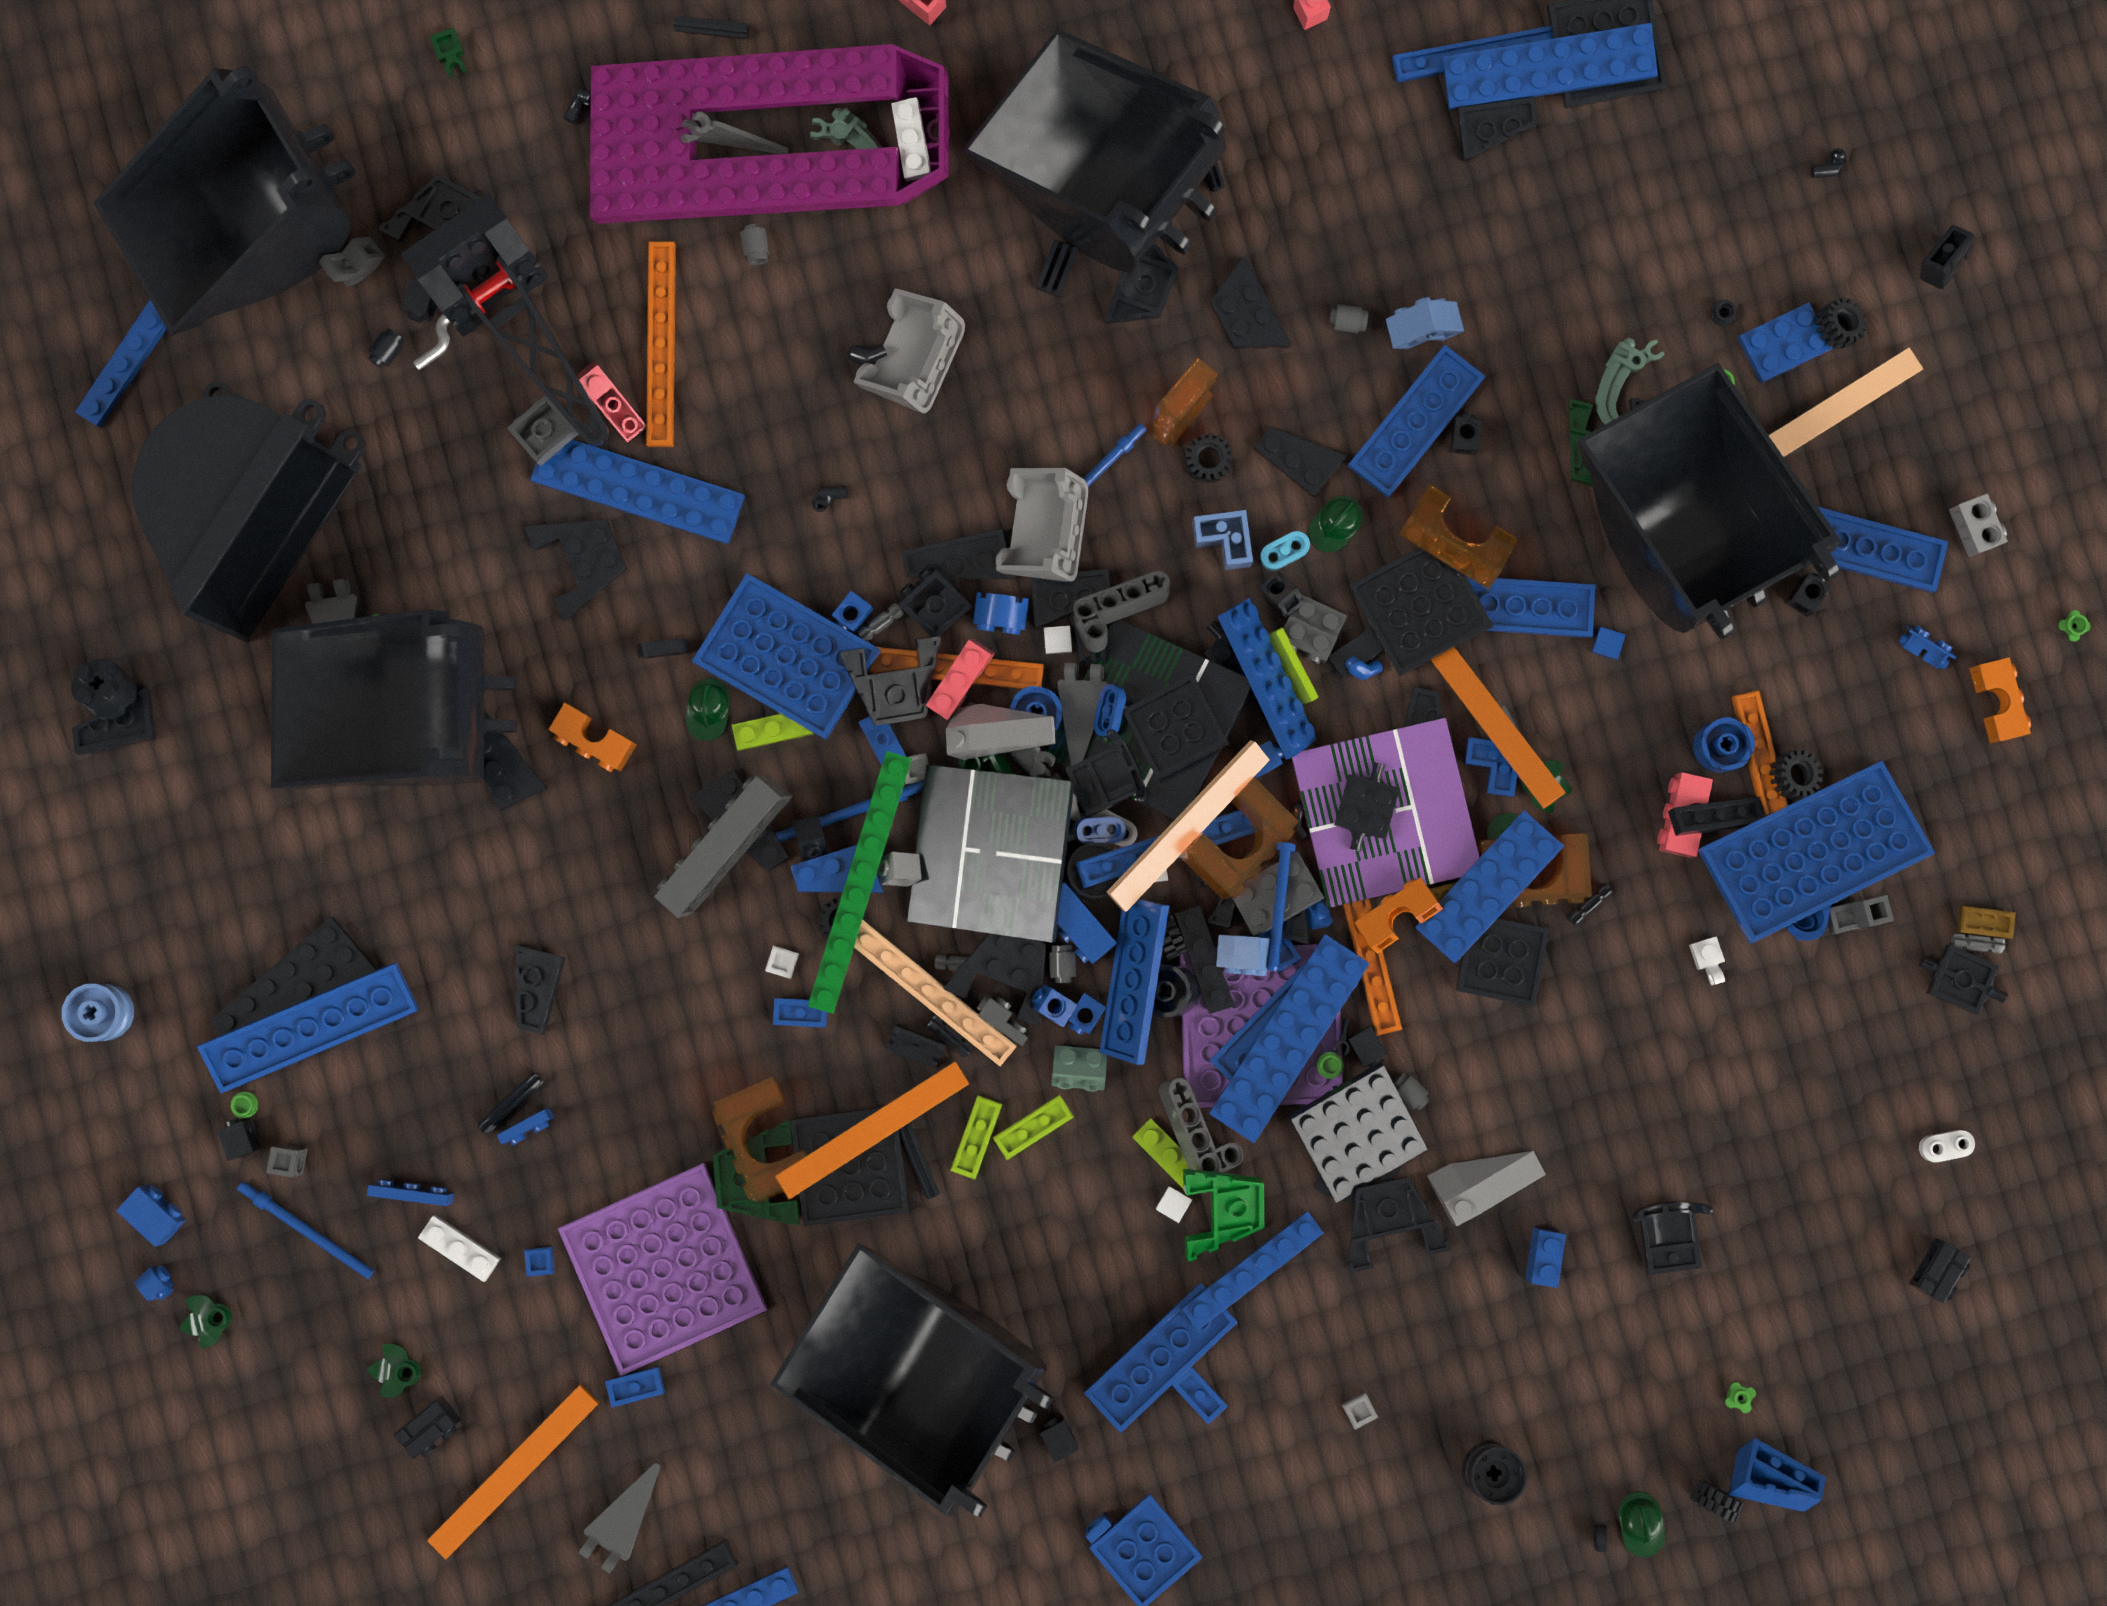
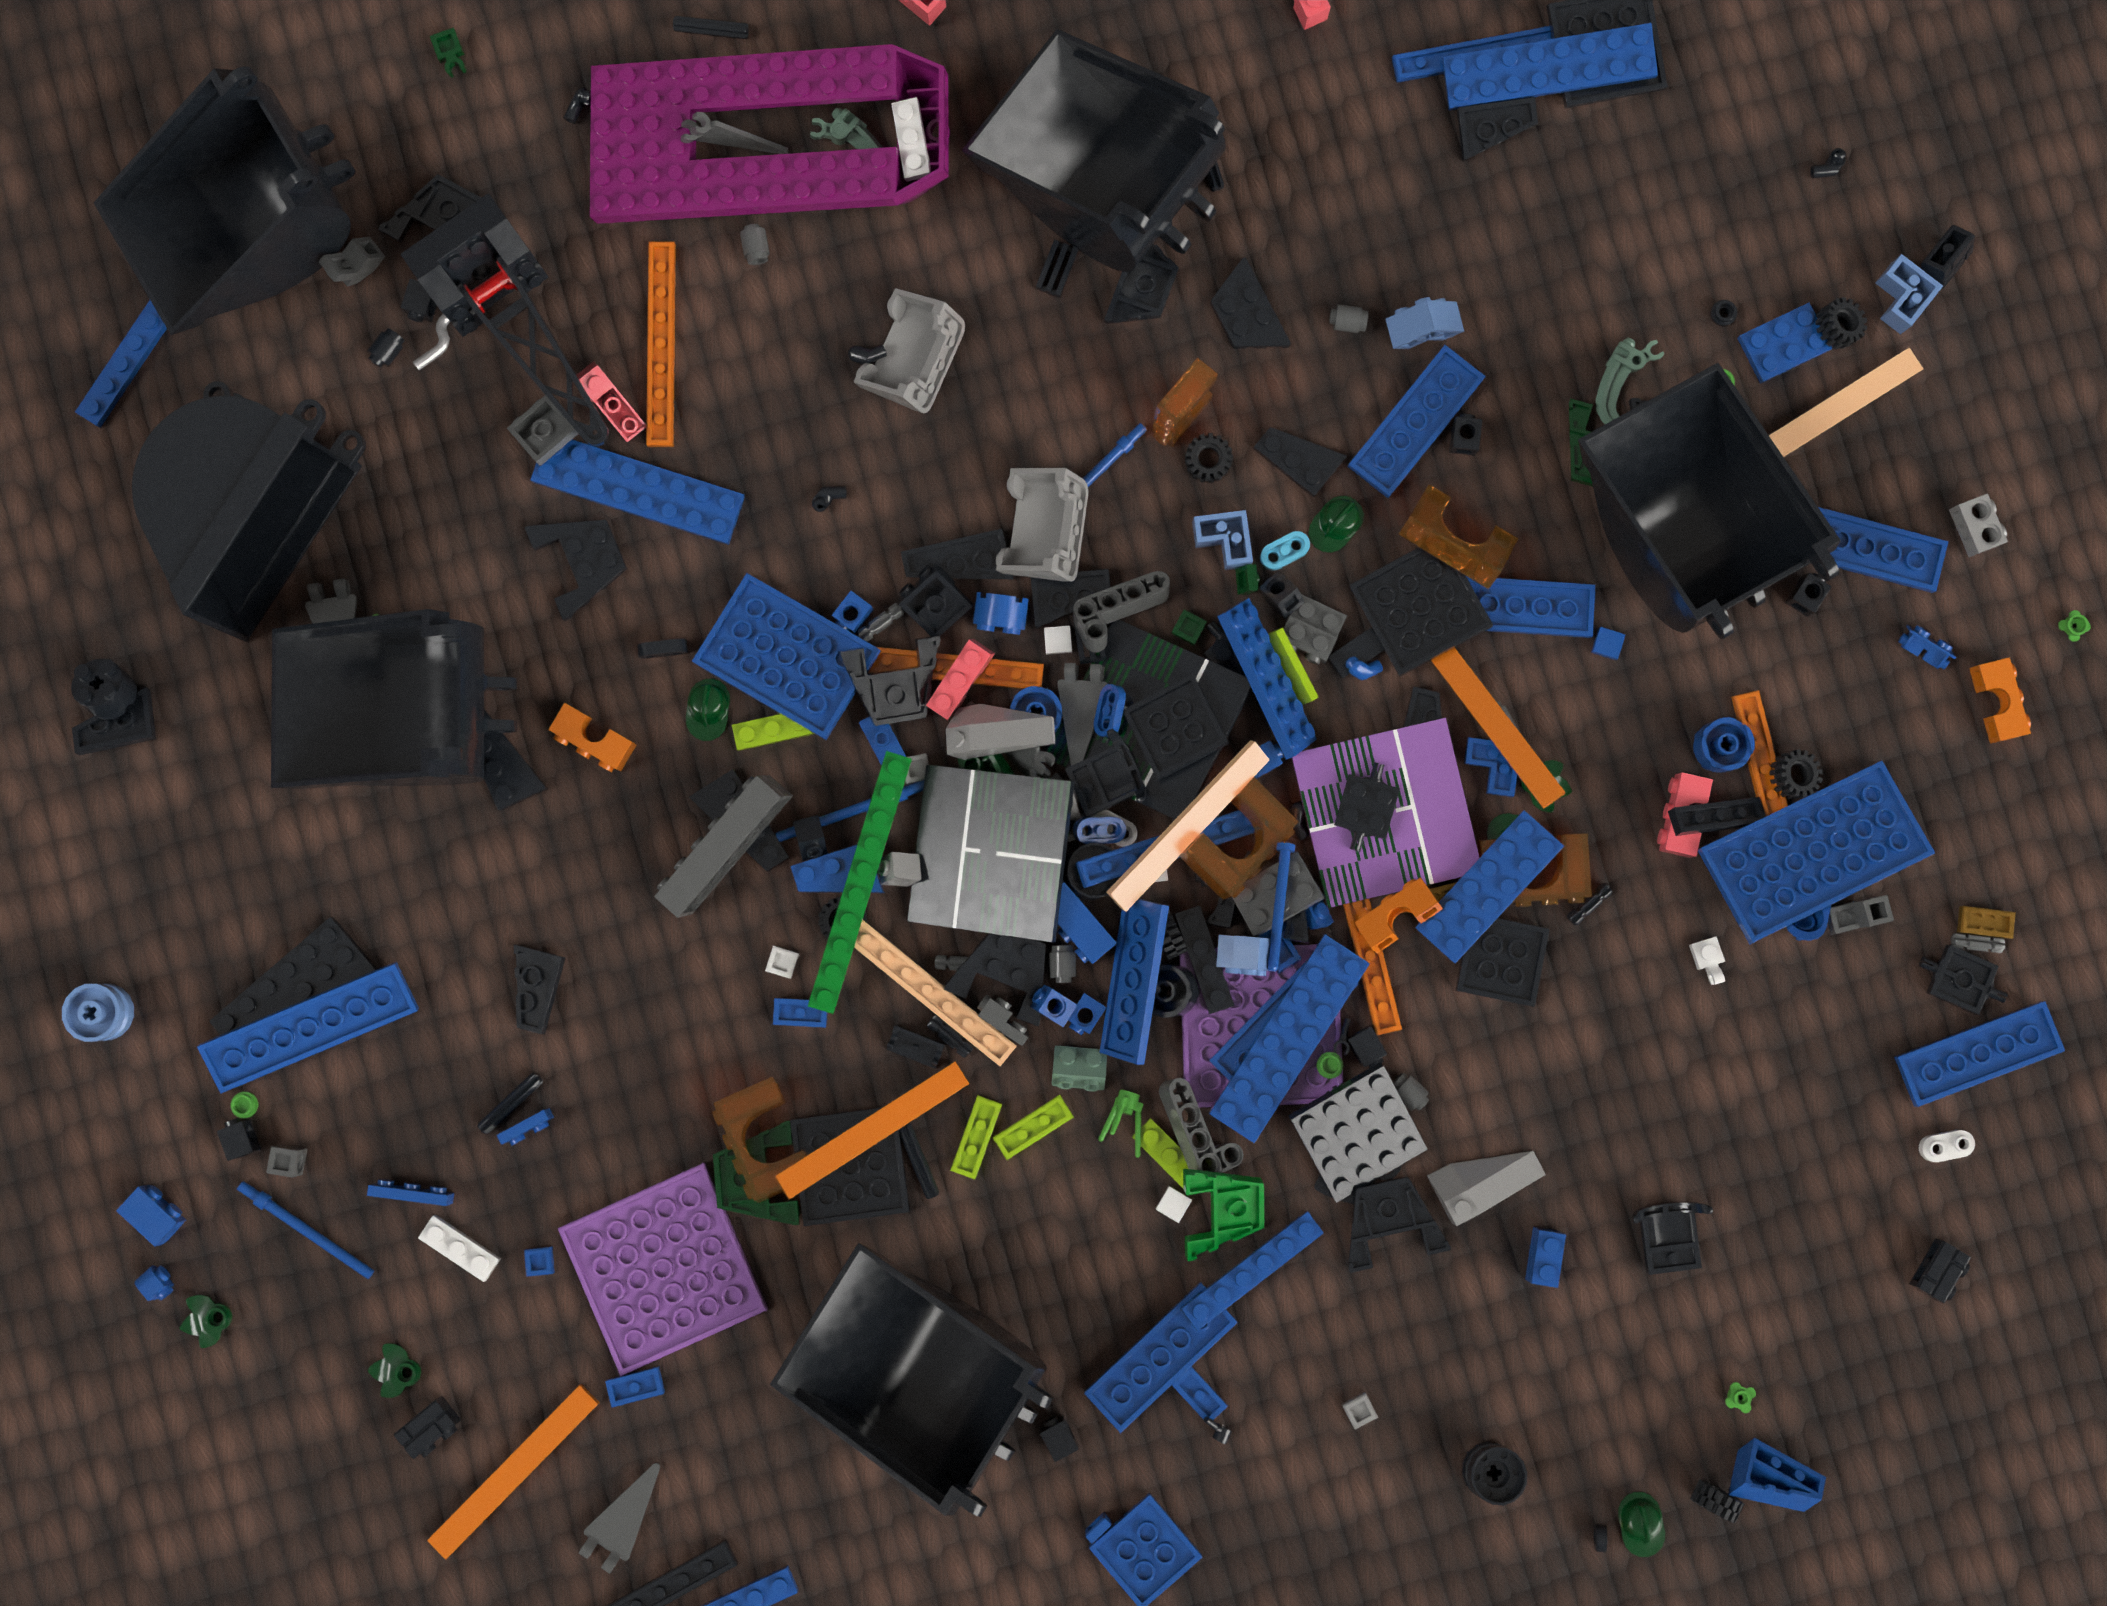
(1125, 1104): none -> bright green plant
(1189, 627): none -> dark green plate
(1221, 1433): none -> black hand
(1247, 579): none -> dark green plate
(1912, 292): none -> medium blue brick
(1979, 1053): none -> blue plate

